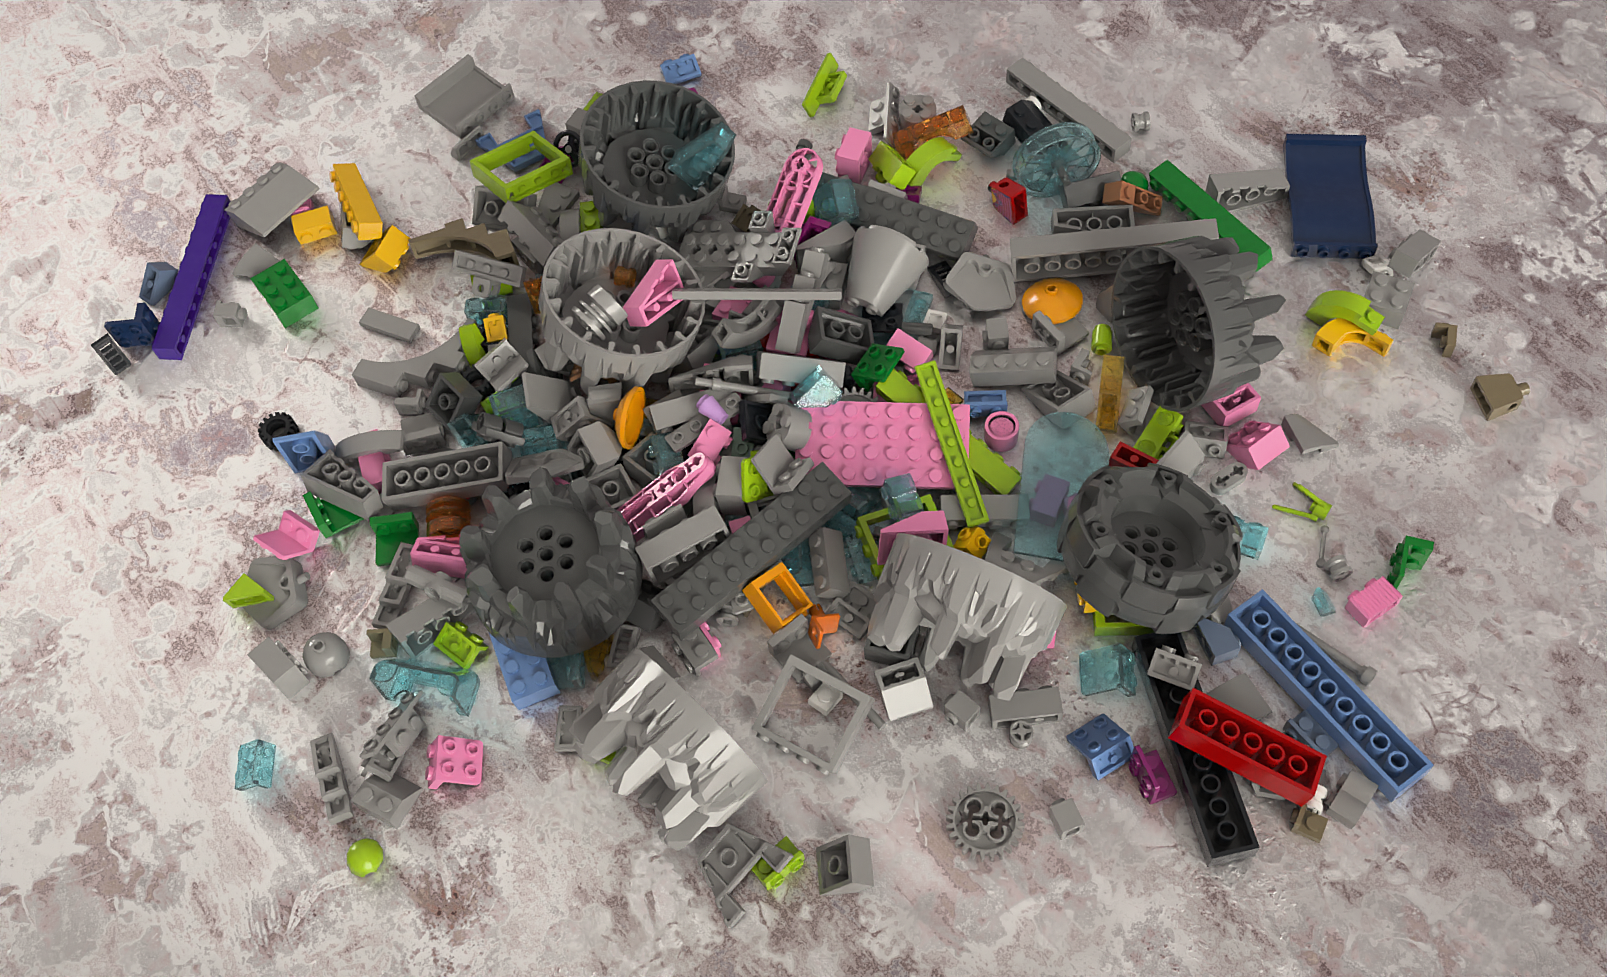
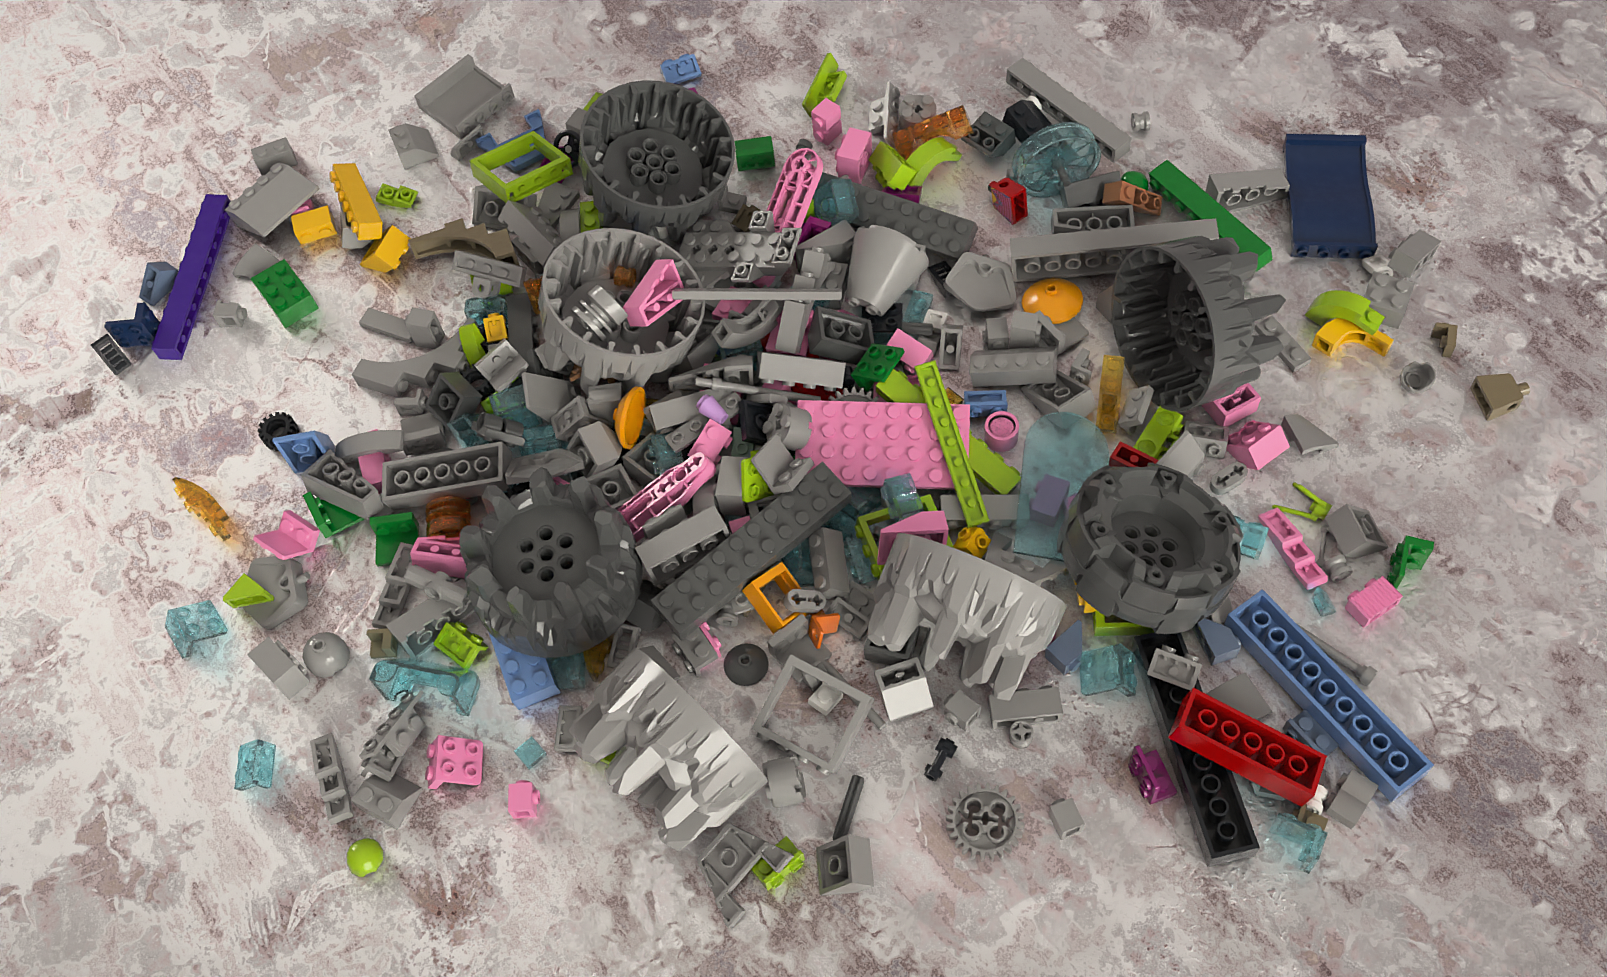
(193, 624): none -> clear light blue bracket
(203, 505): none -> clear yellow slope
(272, 153): none -> light grey brick
(392, 196): none -> lime slope
(413, 144): none -> light grey slope
(424, 328): none -> light grey brick
(523, 799): none -> bright pink brick
(530, 753): none -> clear light blue tile
(701, 156): clear light blue wedge -> none
(748, 673): none -> dark grey dish
(754, 153): none -> green bracket
(785, 781): none -> light grey brick
(804, 597): none -> light grey beam
(816, 390): clear light blue slope -> none
(826, 121): none -> bright pink piece
(849, 807): none -> dark grey axle
(887, 188): light grey plate -> none
(945, 749): none -> black bar
(1025, 330): none -> light grey brick
(1067, 649): none -> sand blue slope
(1102, 339): lime brick -> none
(1102, 744): medium blue bracket -> none
(1292, 354): none -> light grey plate
(1292, 549): none -> bright pink slope
(1307, 835): none -> clear light blue bracket
(1355, 532): none -> light grey slope
(1417, 377): none -> light grey hair

